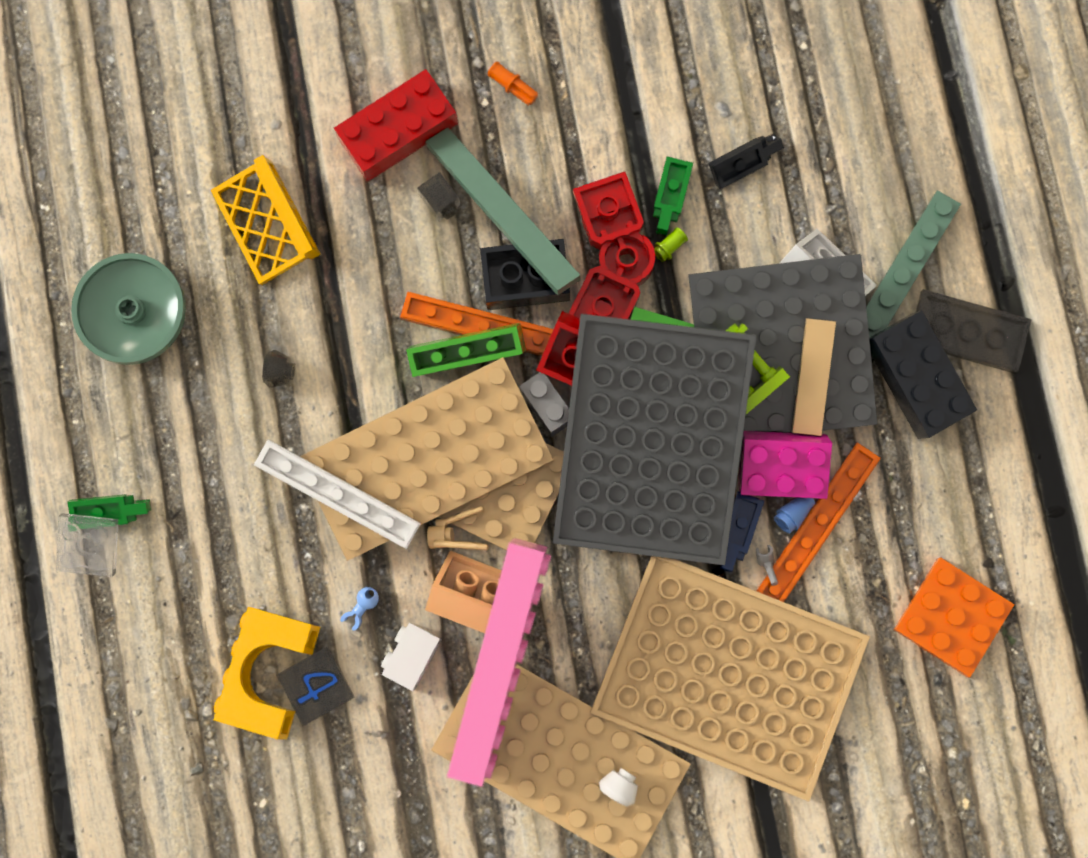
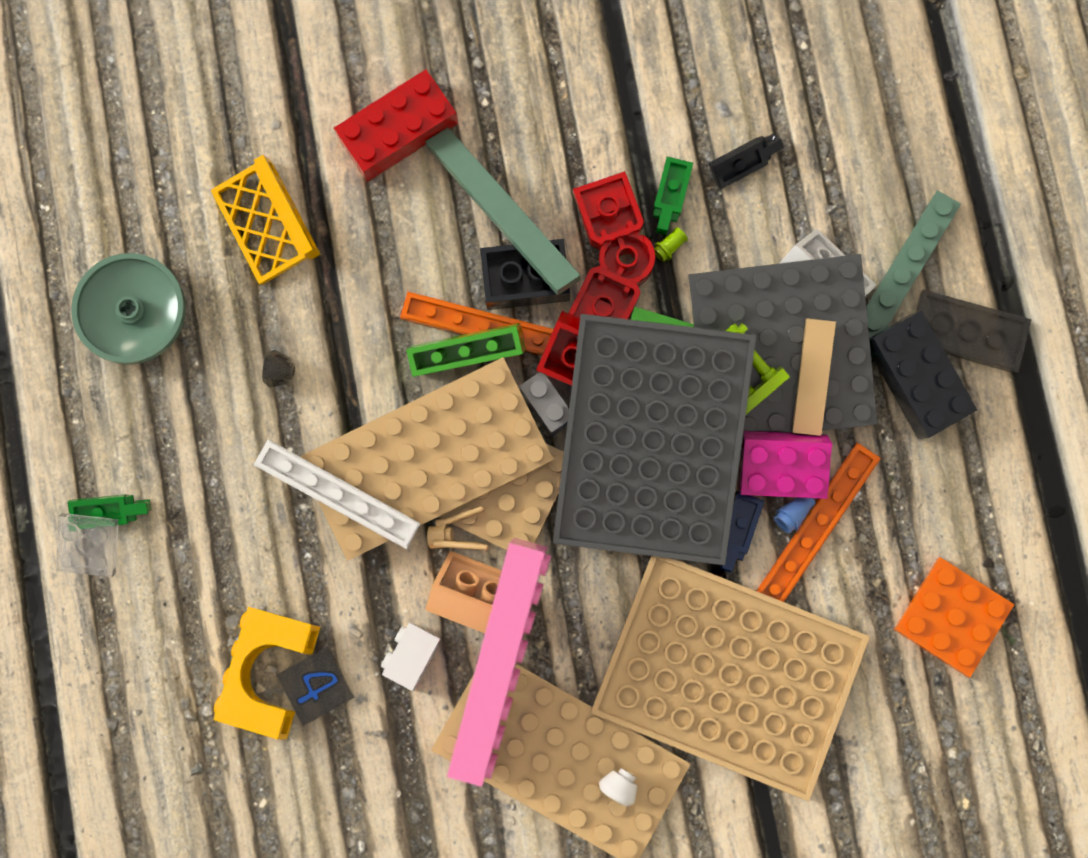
(364, 602): light blue arm -> none
(439, 197): clear smoke brick -> none
(512, 83): orange axle -> none
(766, 561): light grey hand -> none

